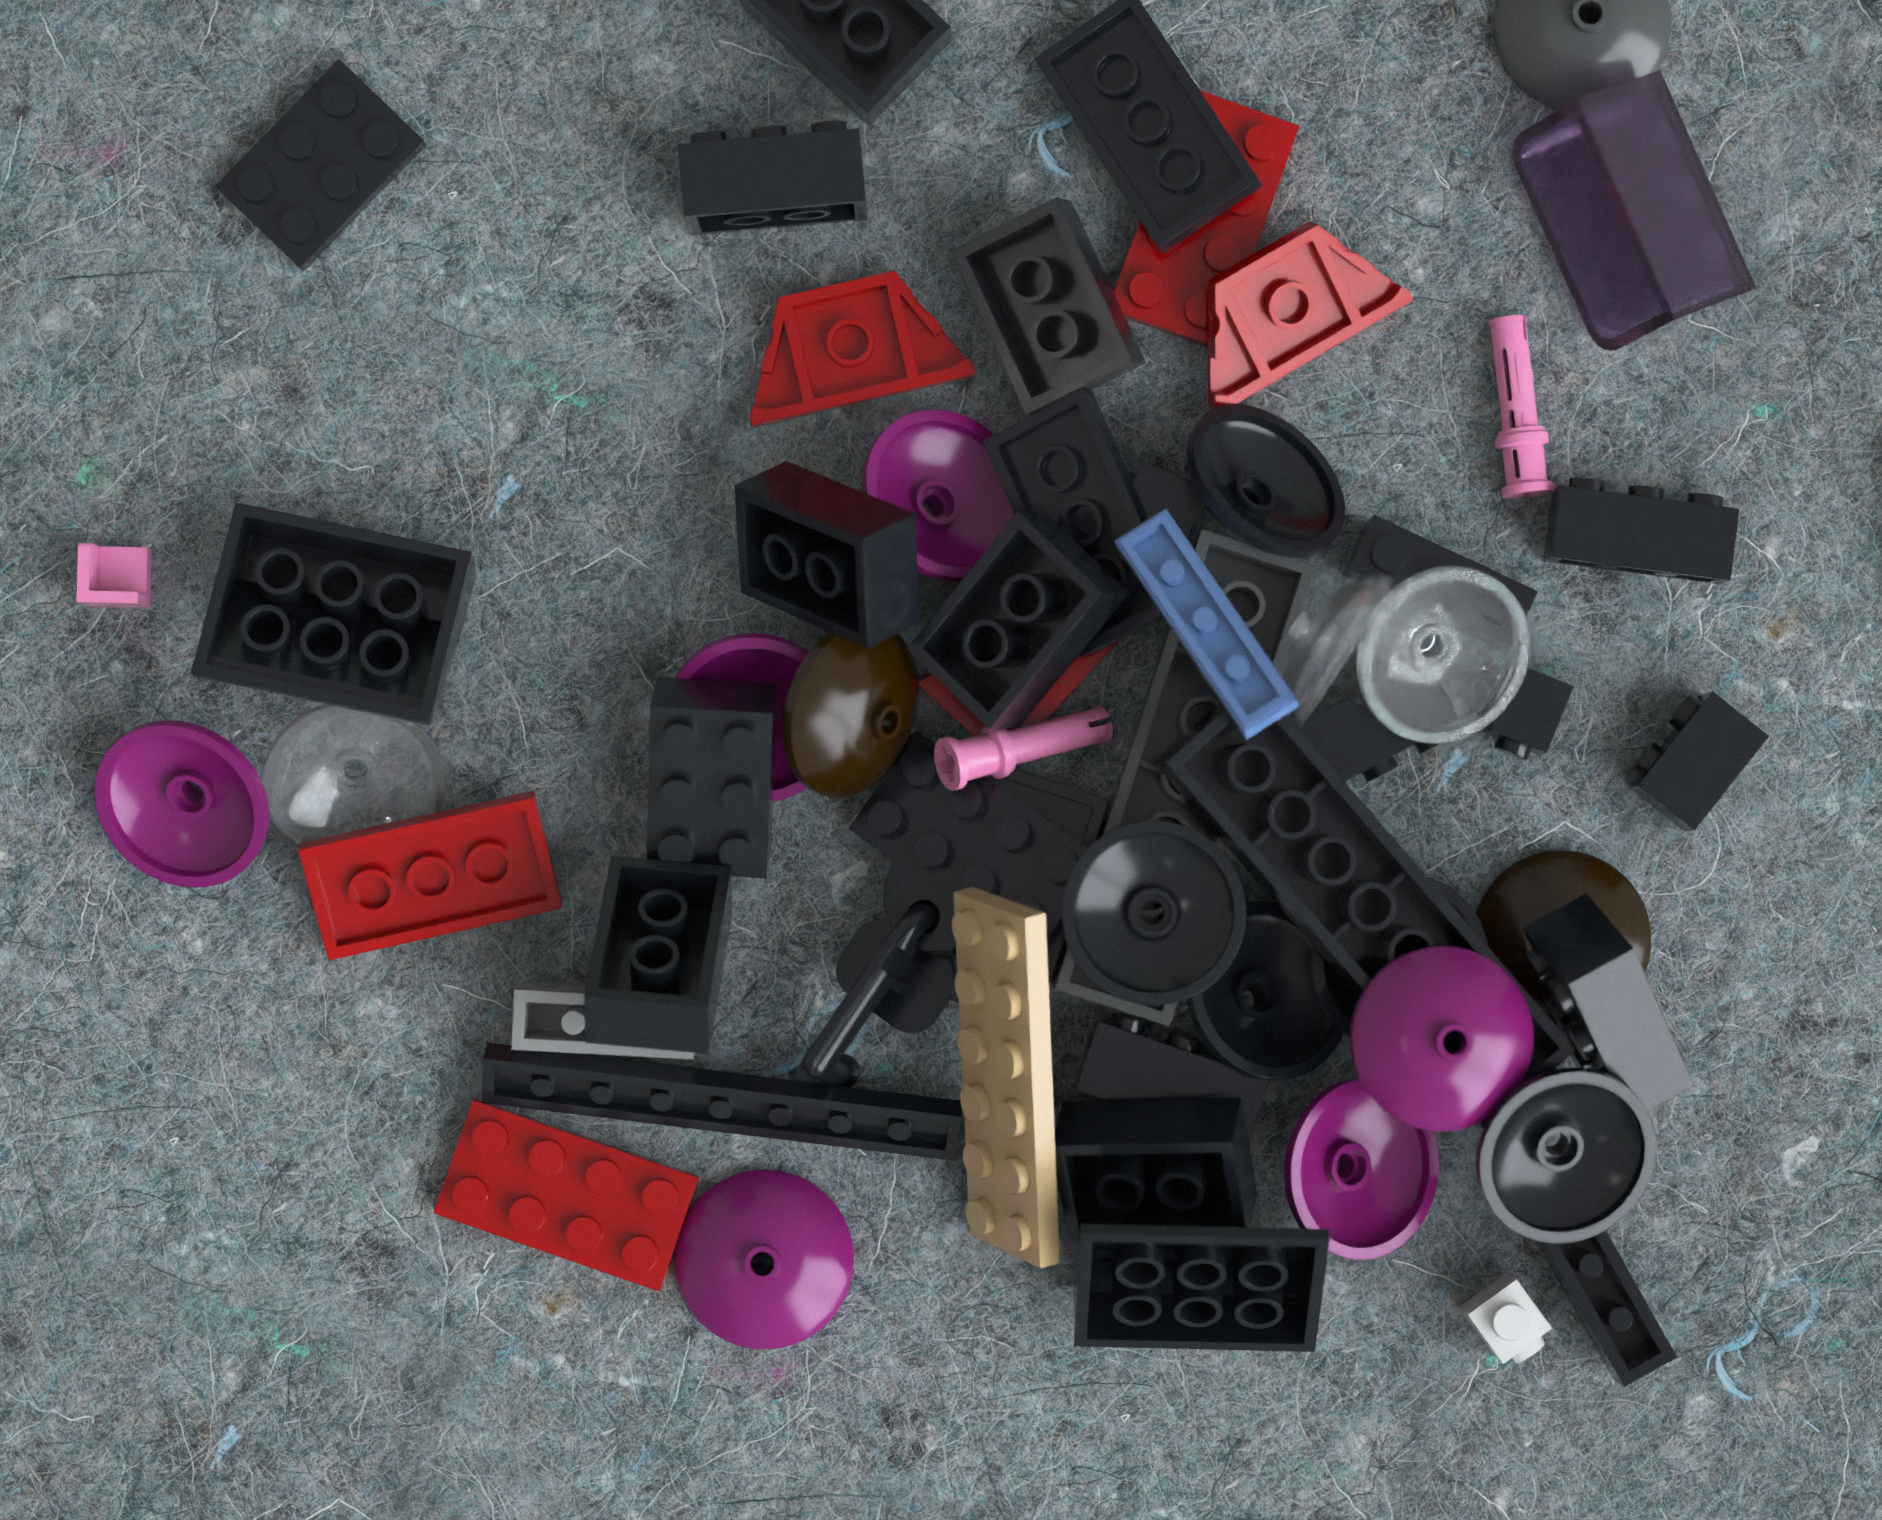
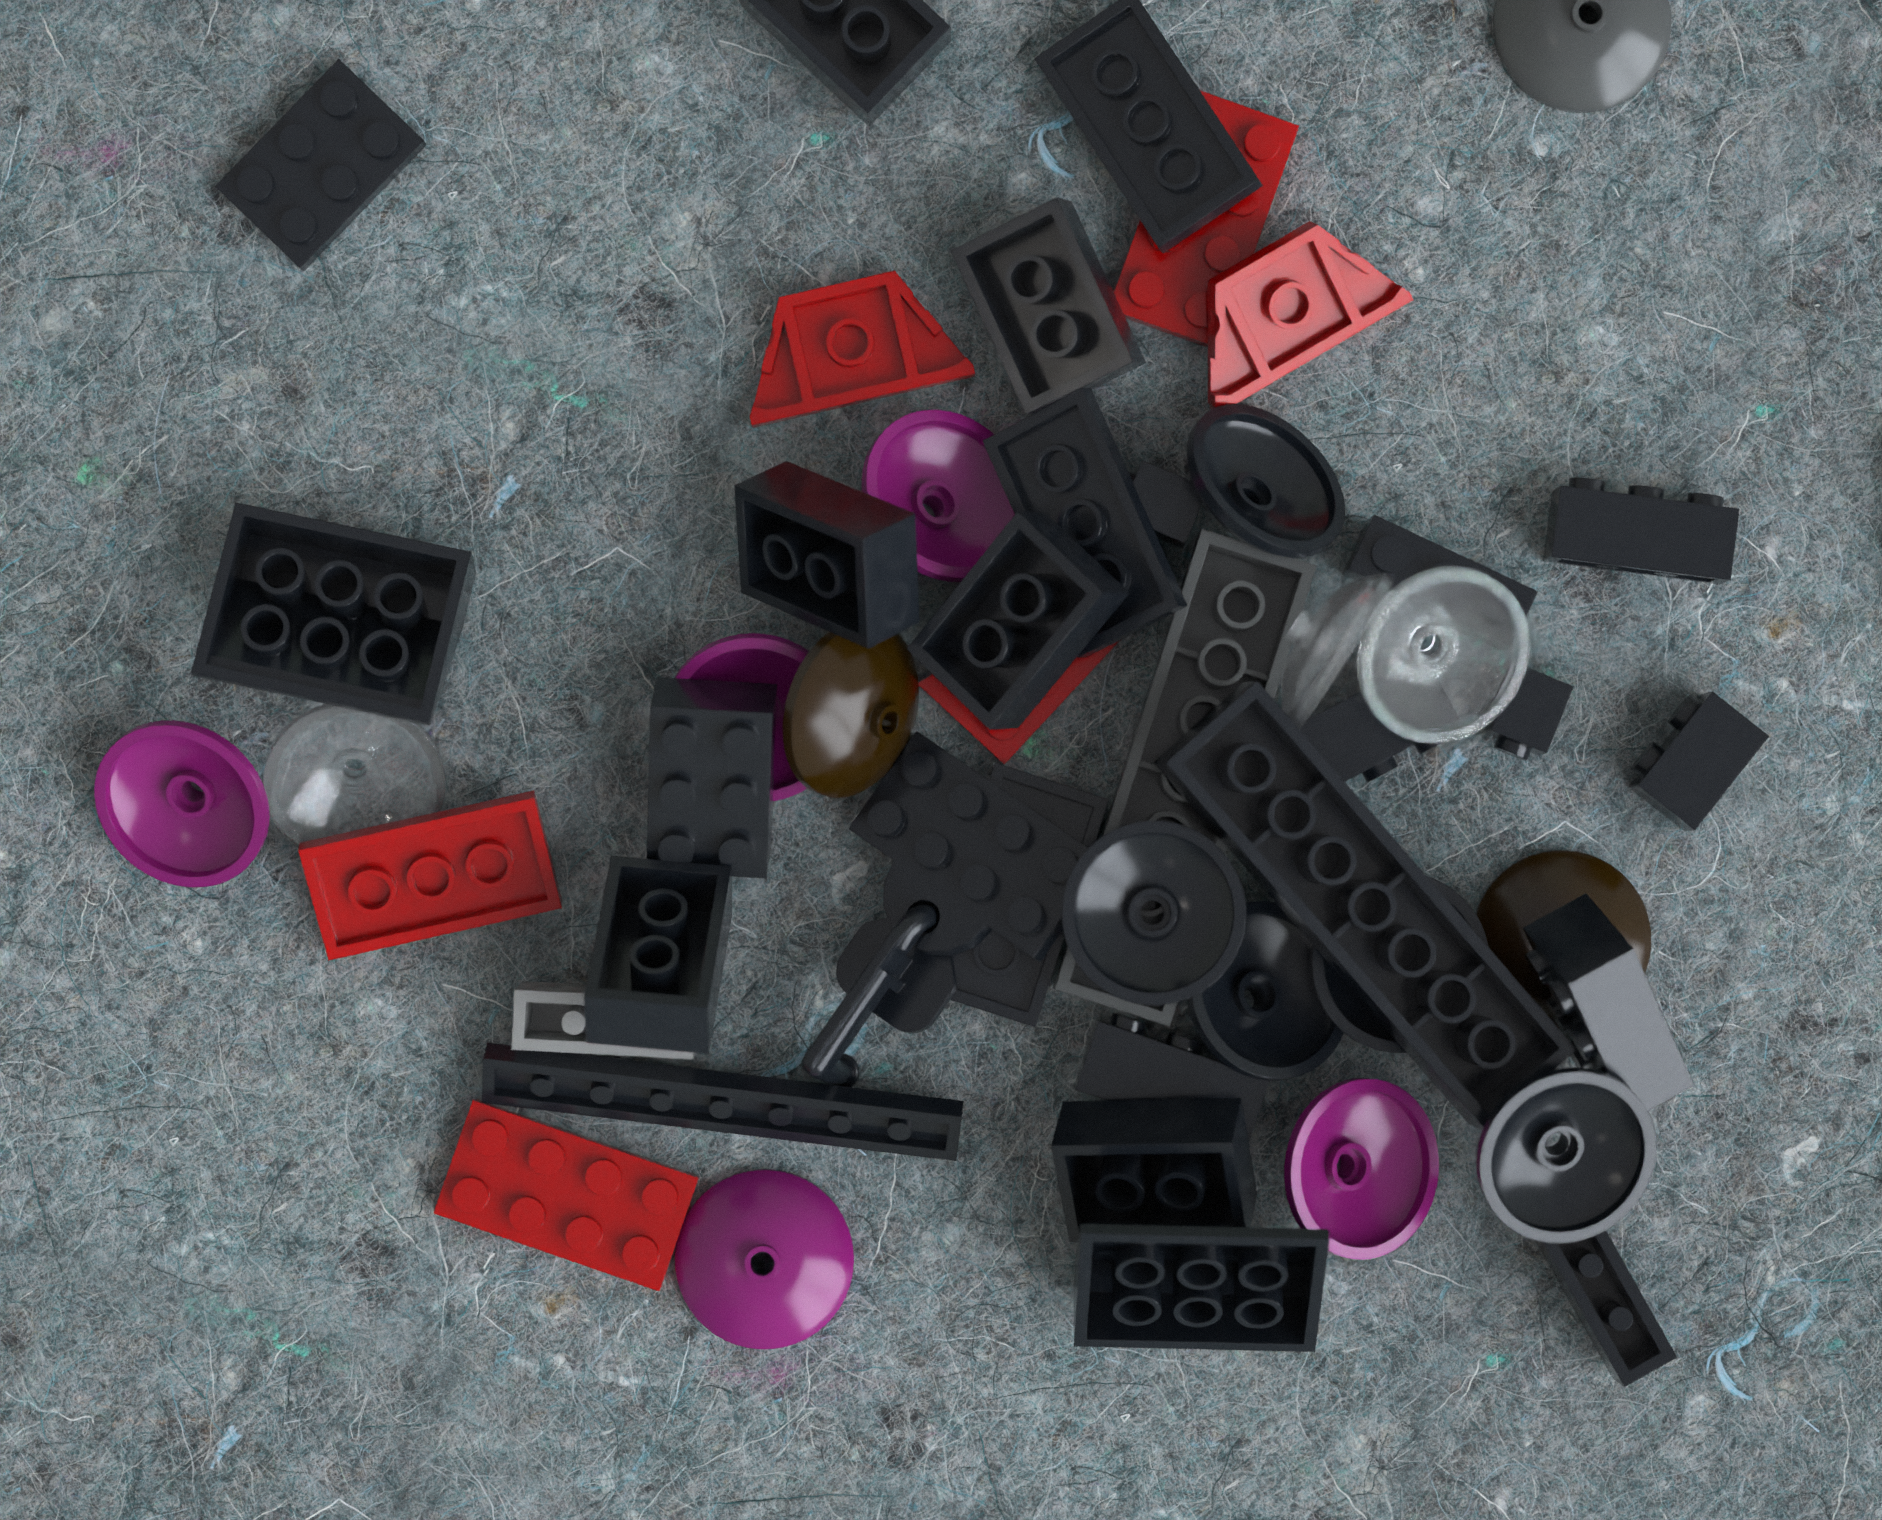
(114, 576): bright pink panel -> none
(772, 179): black brick -> none
(1000, 750): bright pink pin -> none
(1006, 1075): tan plate -> none
(1206, 624): medium blue tile -> none
(1402, 1029): magenta dish -> none
(1507, 1320): white brick -> none
(1520, 437): bright pink pin -> none
(1629, 212): clear purple windscreen -> none

